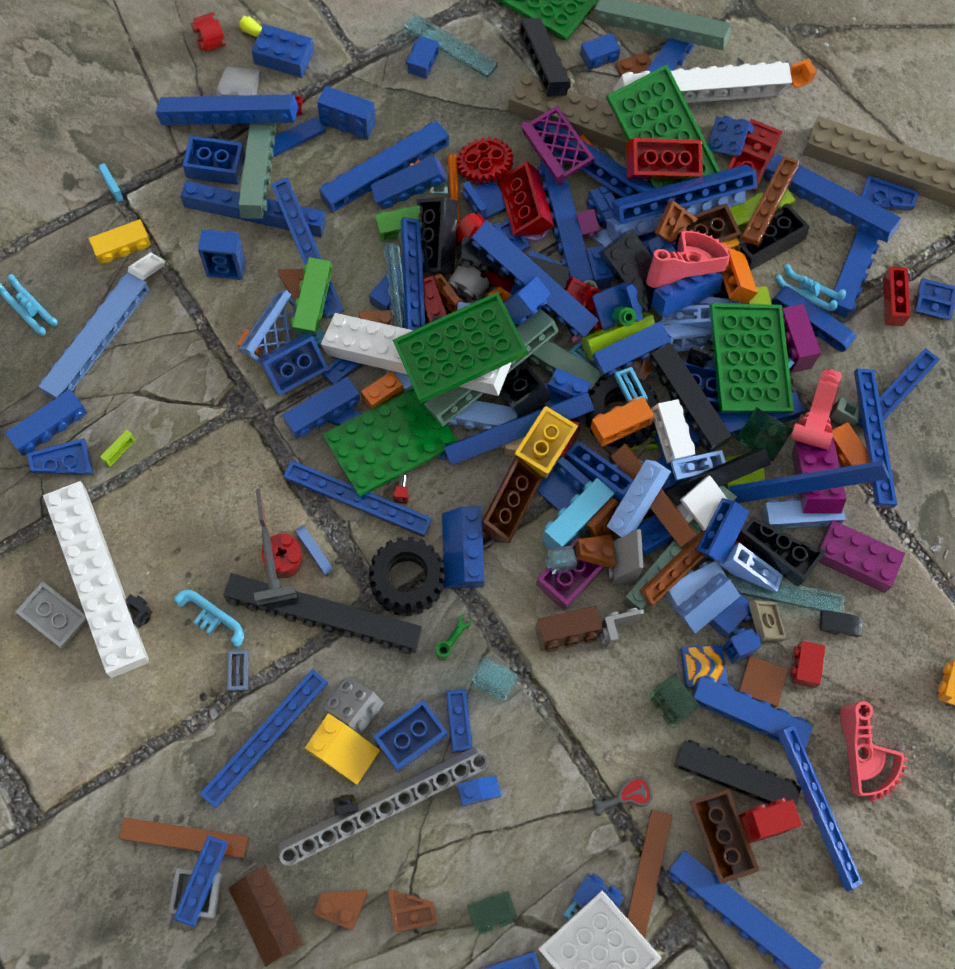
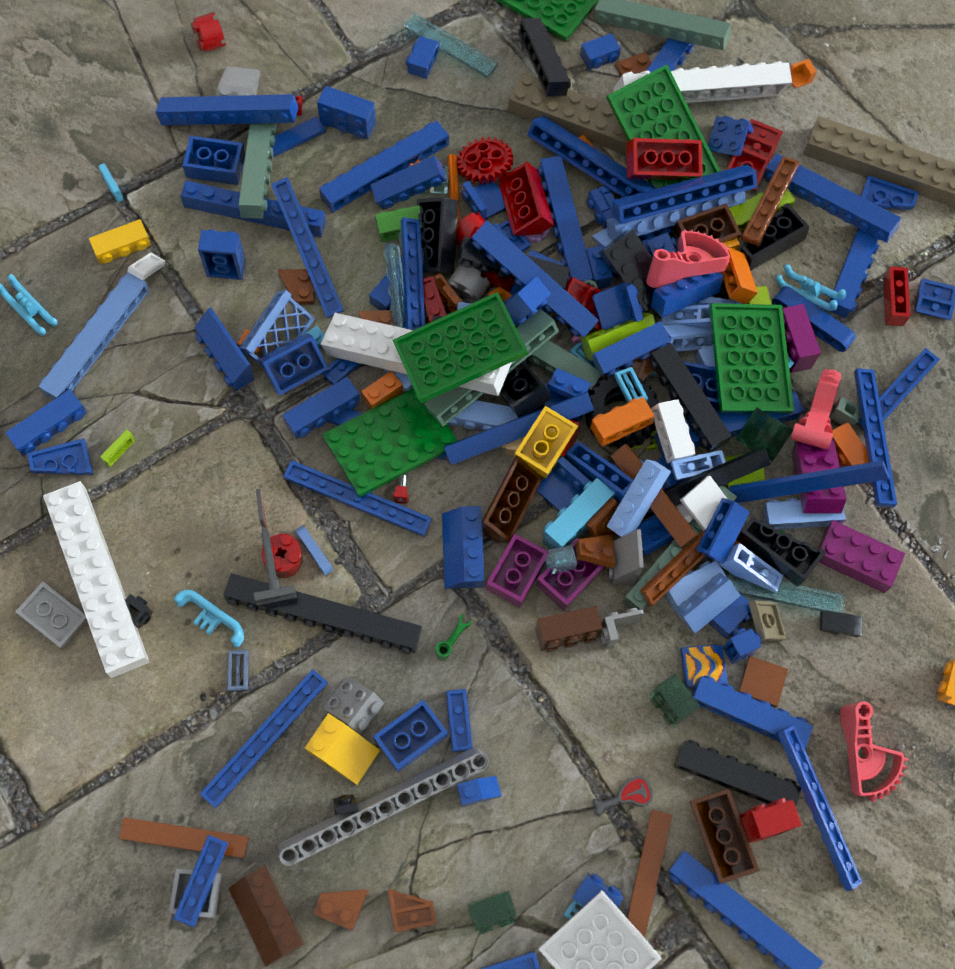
(223, 350): none -> blue slope
(249, 26): neon yellow cone -> none
(282, 50): blue brick -> none
(312, 297): bright green brick -> none
(406, 551): black tyre -> none
(495, 679): clear light blue brick -> none
(517, 570): none -> magenta brick
(542, 148): magenta fence -> none
(588, 223): magenta brick -> none
(624, 316): green brick -> none
(673, 221): dark orange wing -> none
(700, 357): black bracket -> none
(808, 664): red brick -> none

